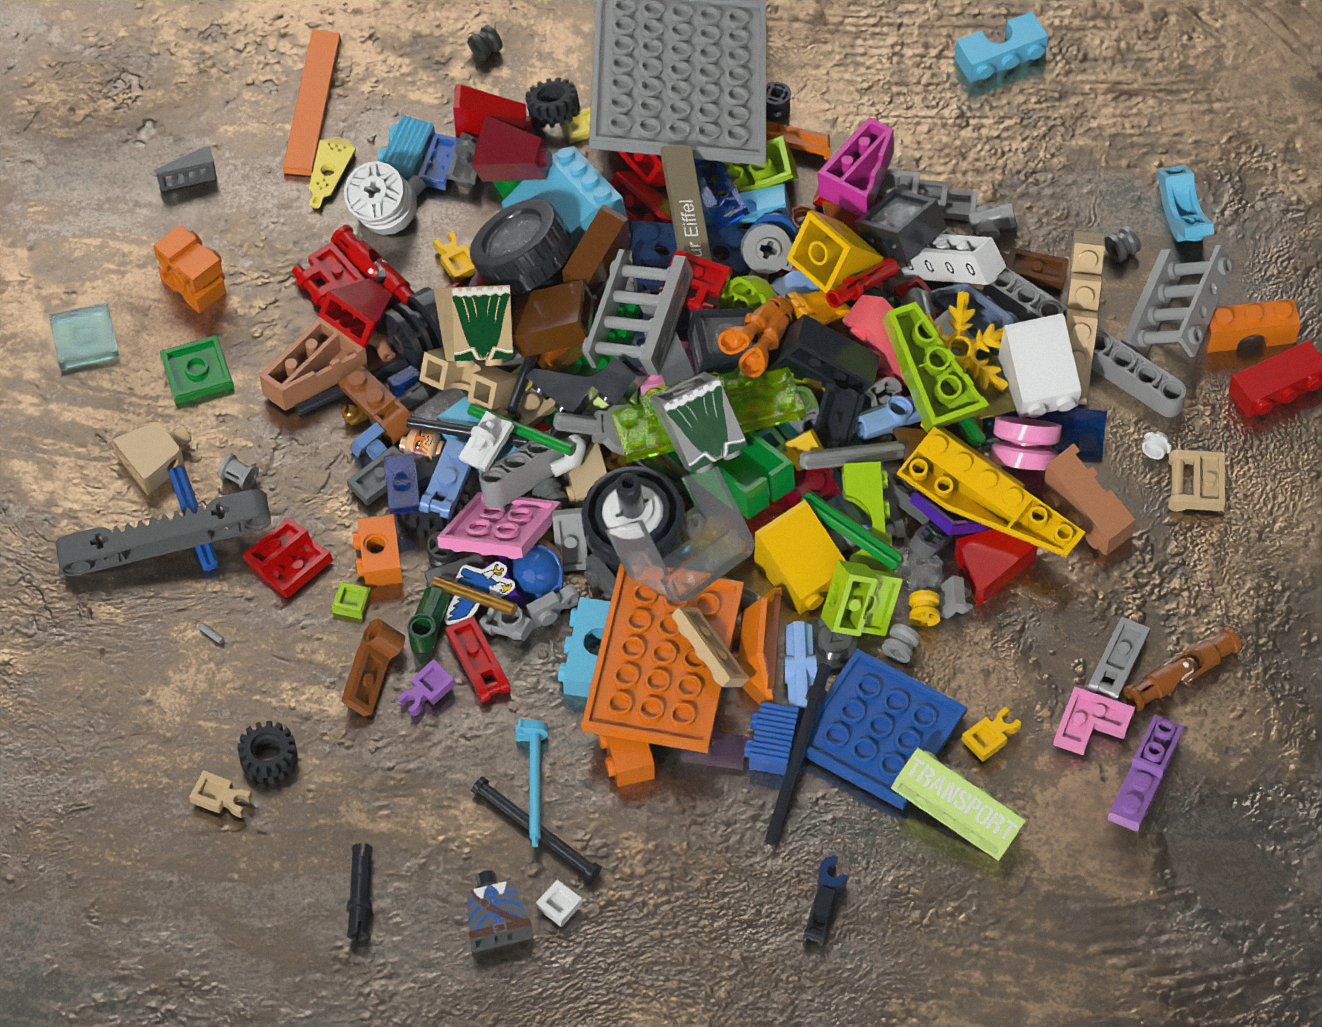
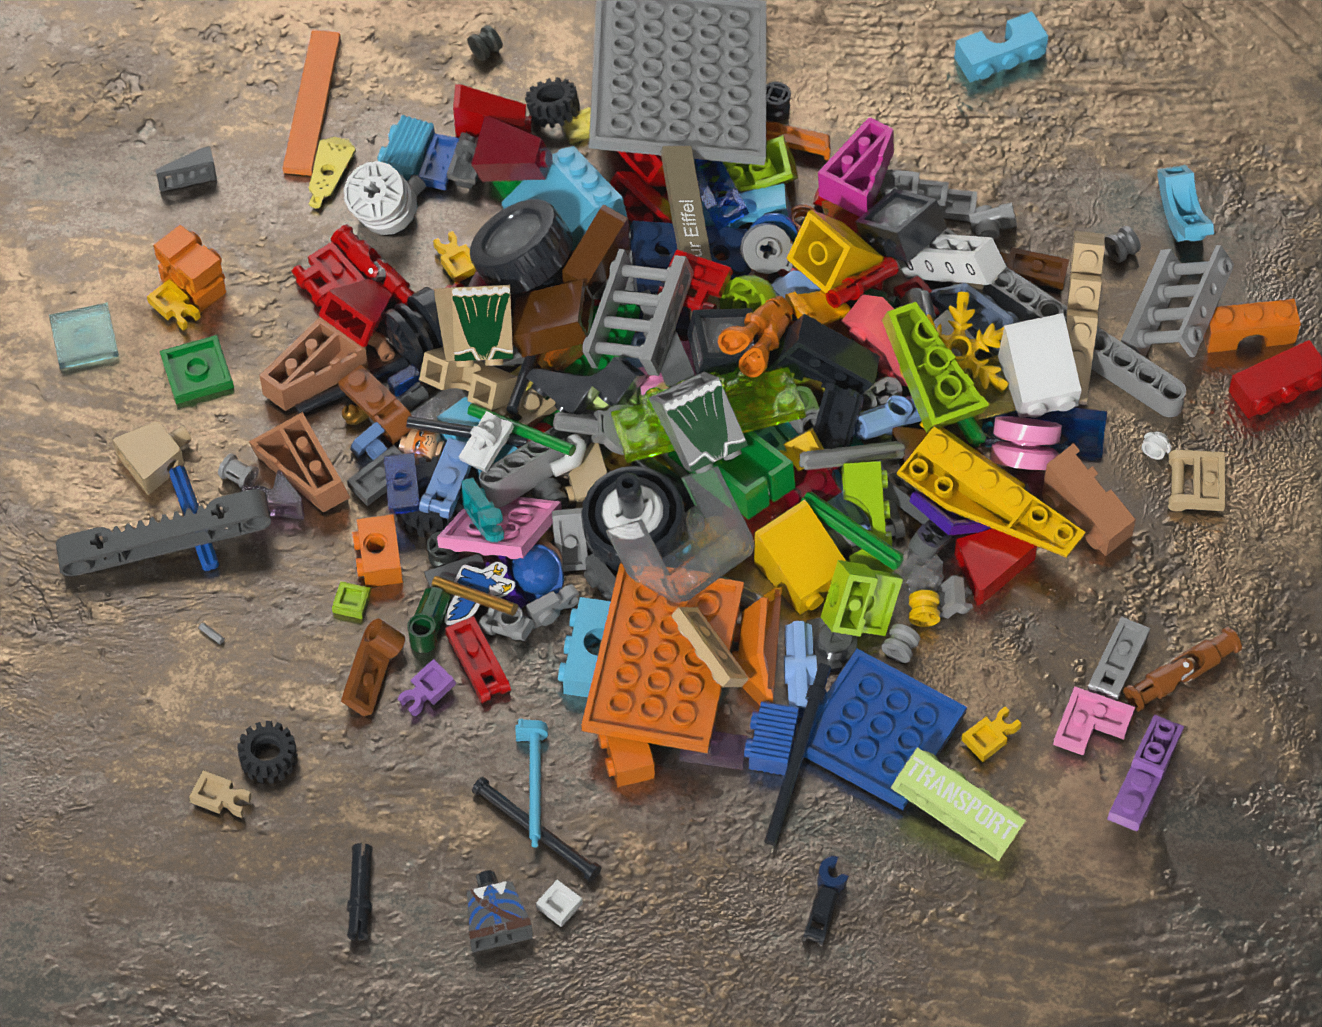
(172, 301): none -> yellow plate
(282, 499): none -> slope
(287, 557): red slope -> none
(302, 460): none -> nougat wedge
(482, 511): none -> teal hinge

